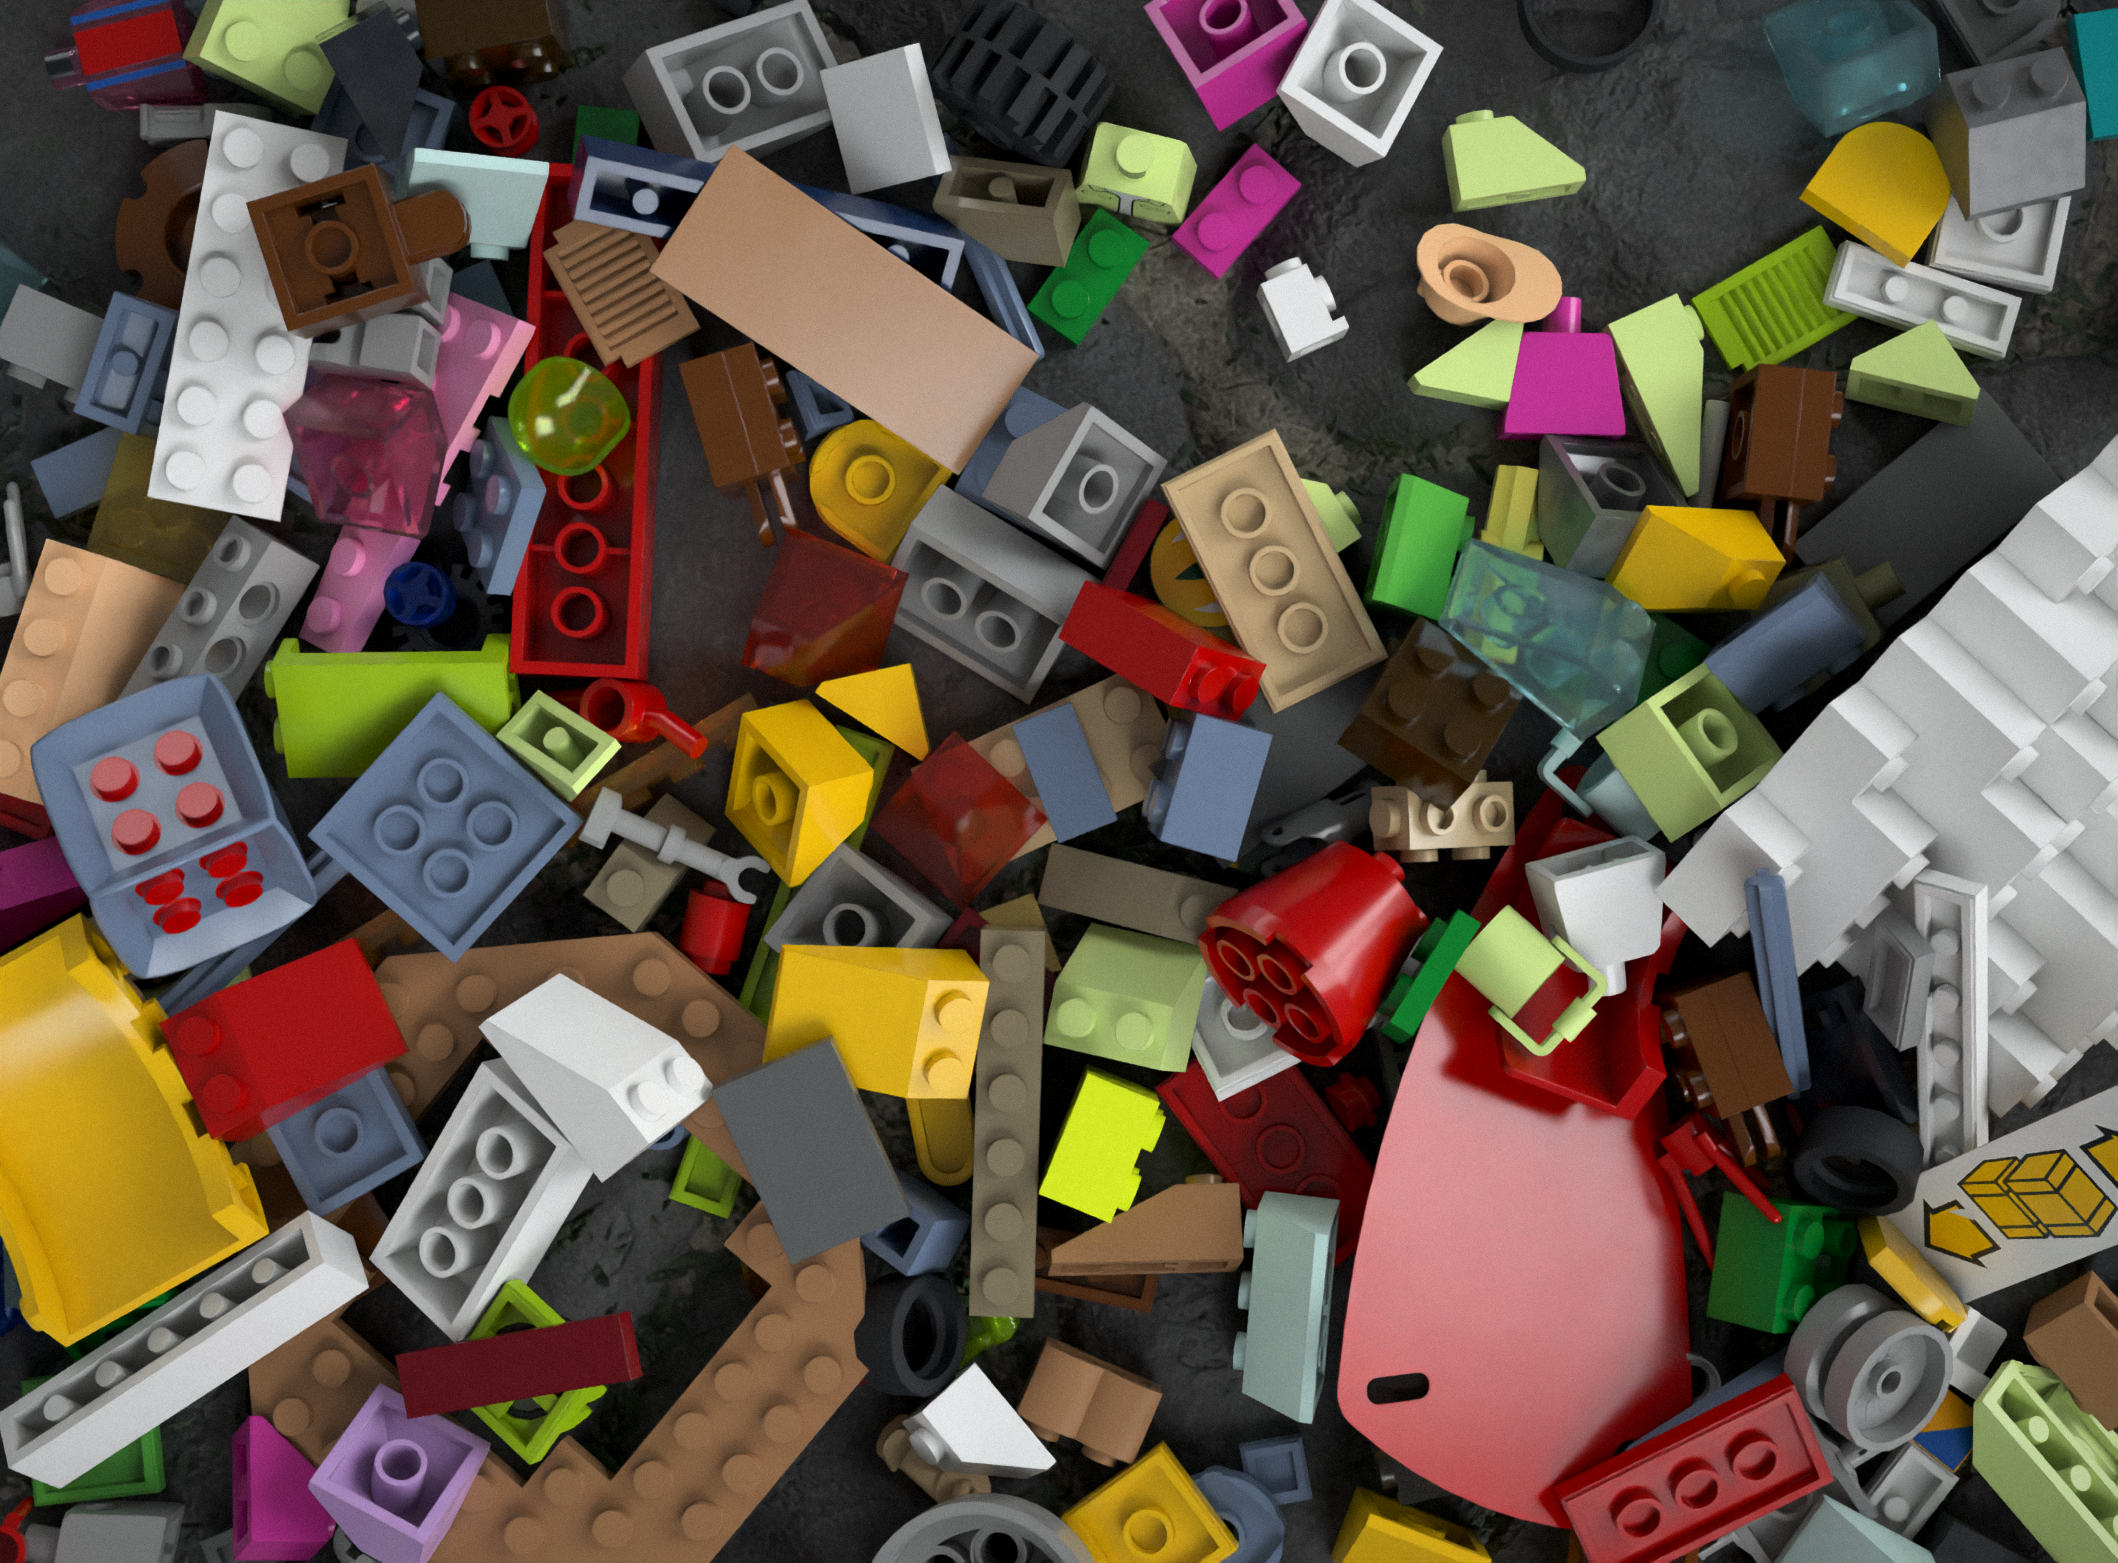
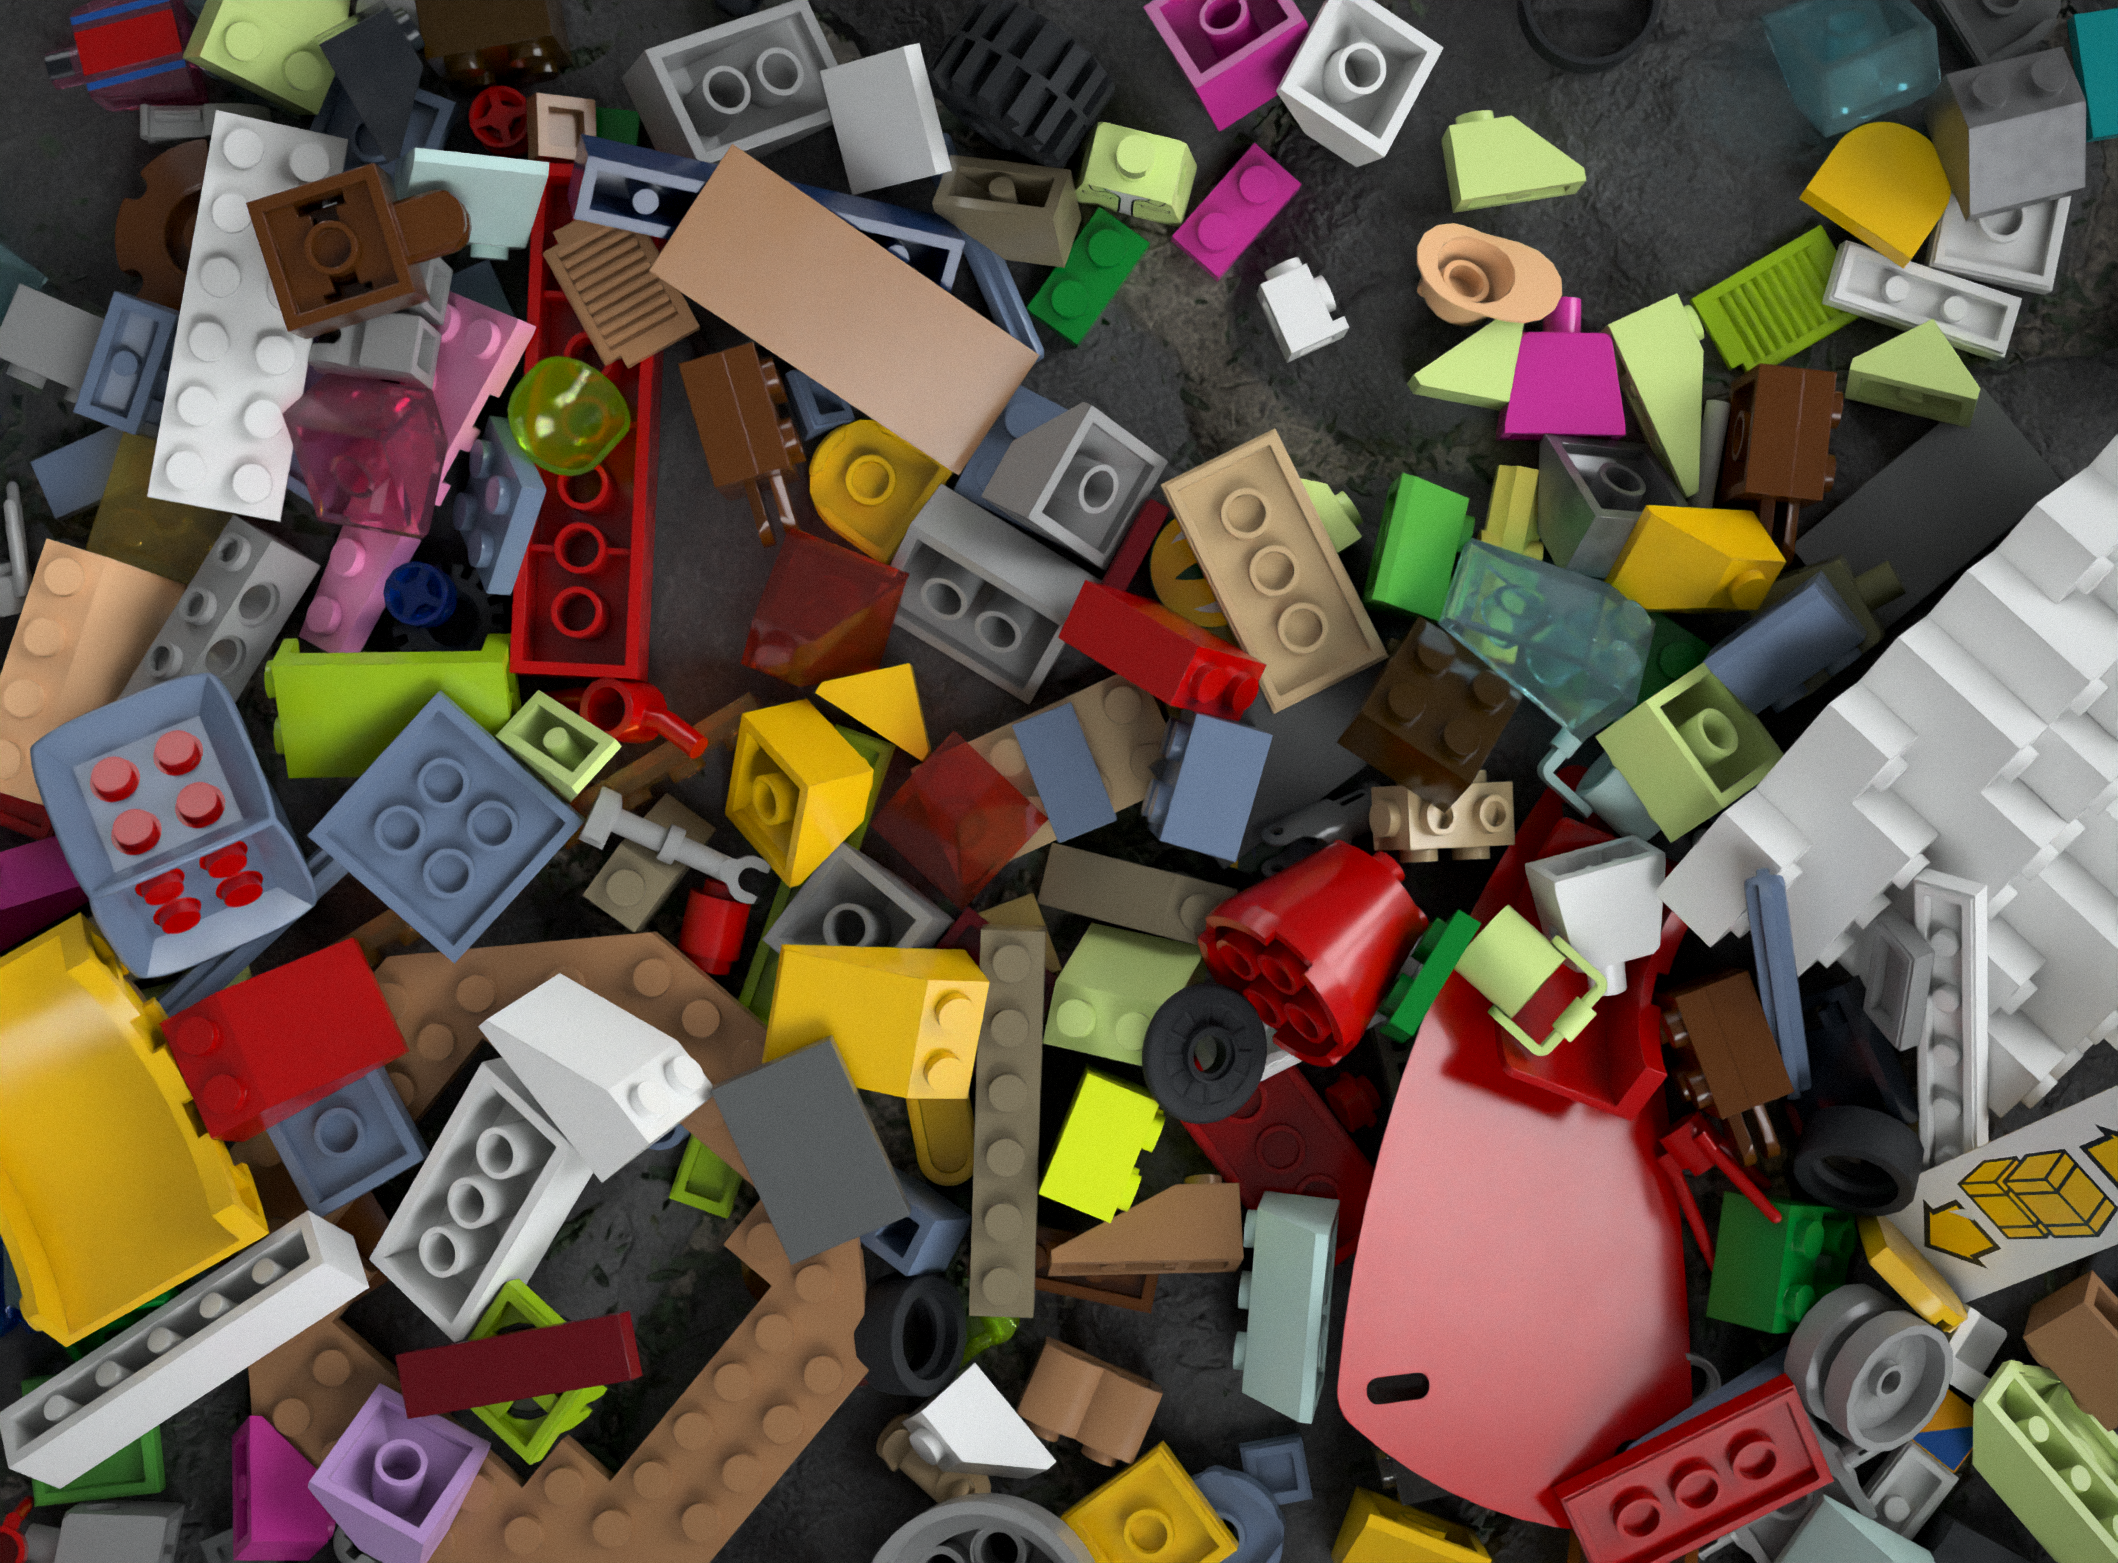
(556, 126): none -> medium nougat plate
(1170, 1046): none -> black wheel

